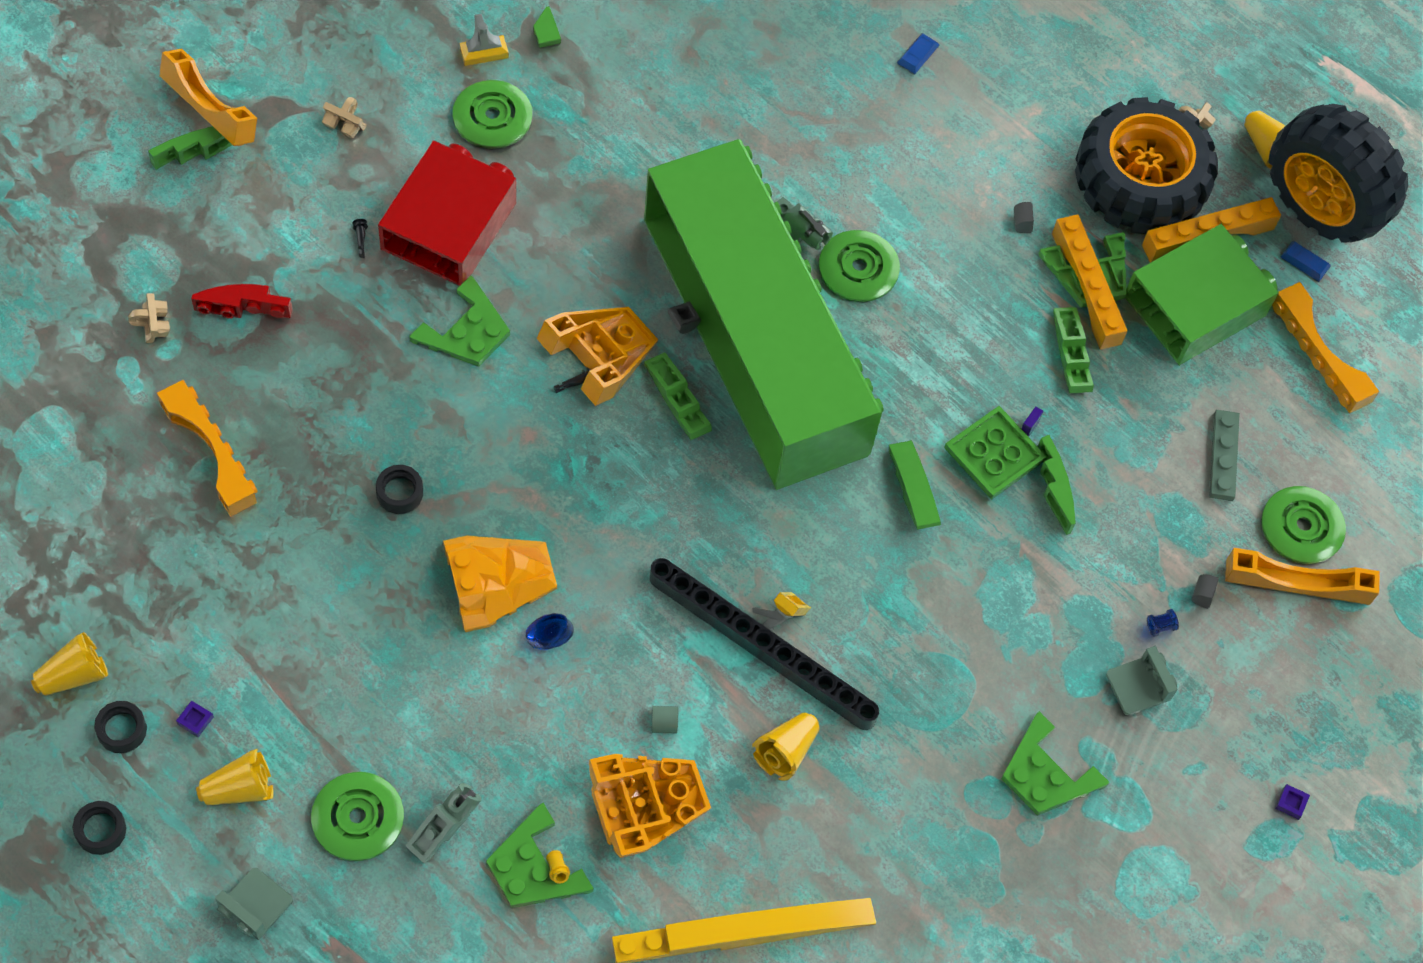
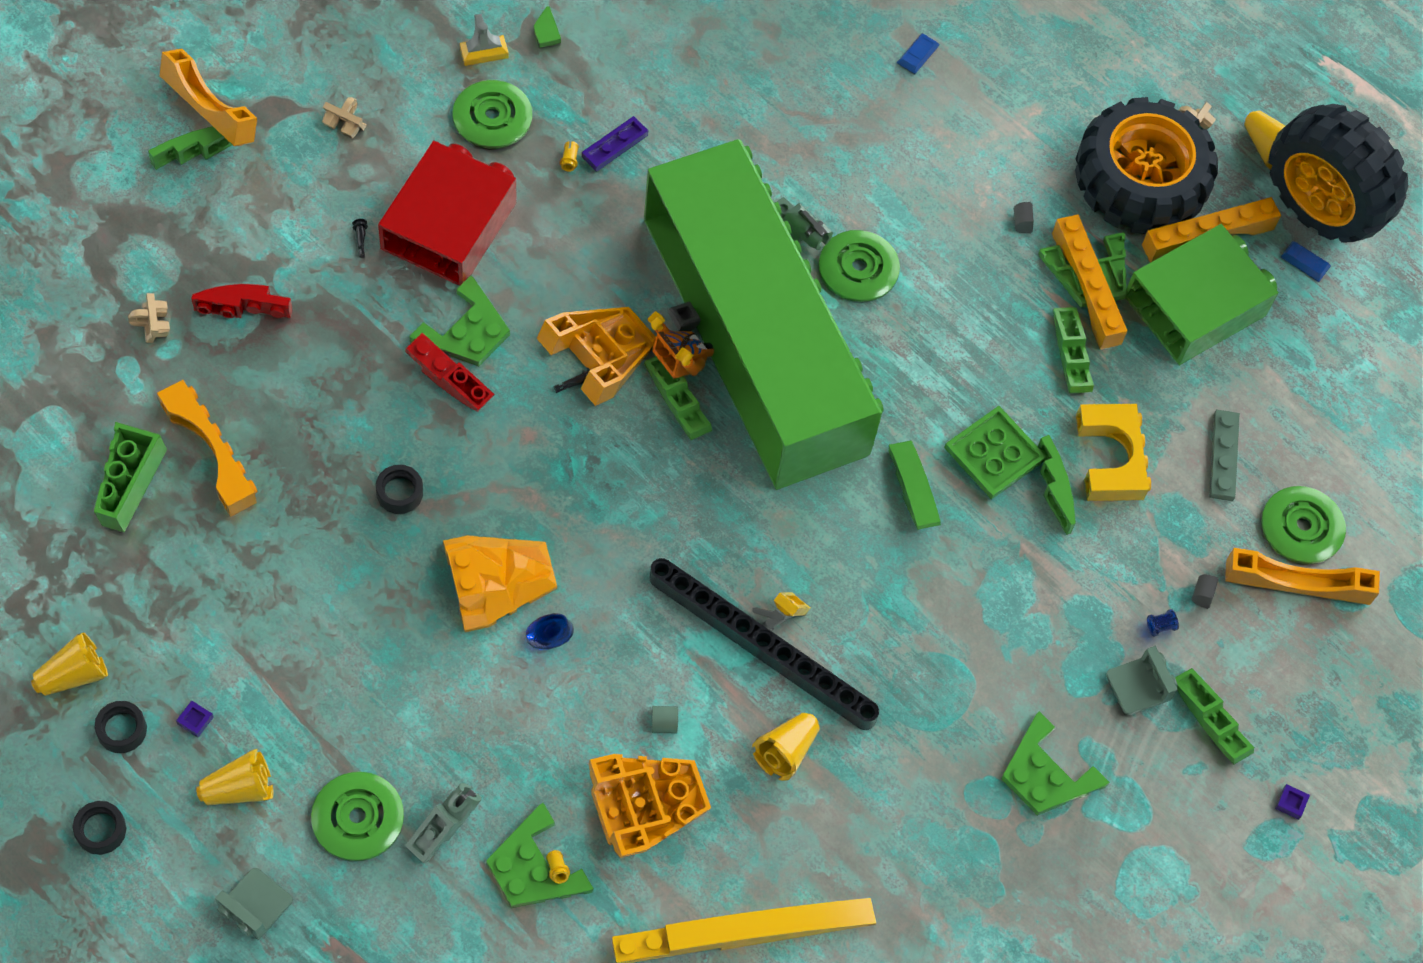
(129, 470): none -> bright green wedge
(447, 374): none -> red slope
(568, 161): none -> yellow pin
(615, 143): none -> dark purple plate
(680, 350): none -> orange torso
(1032, 421): dark purple tile -> none
(1122, 424): none -> yellow arch
(1213, 718): none -> bright green slope
(1349, 384): light orange arch -> none

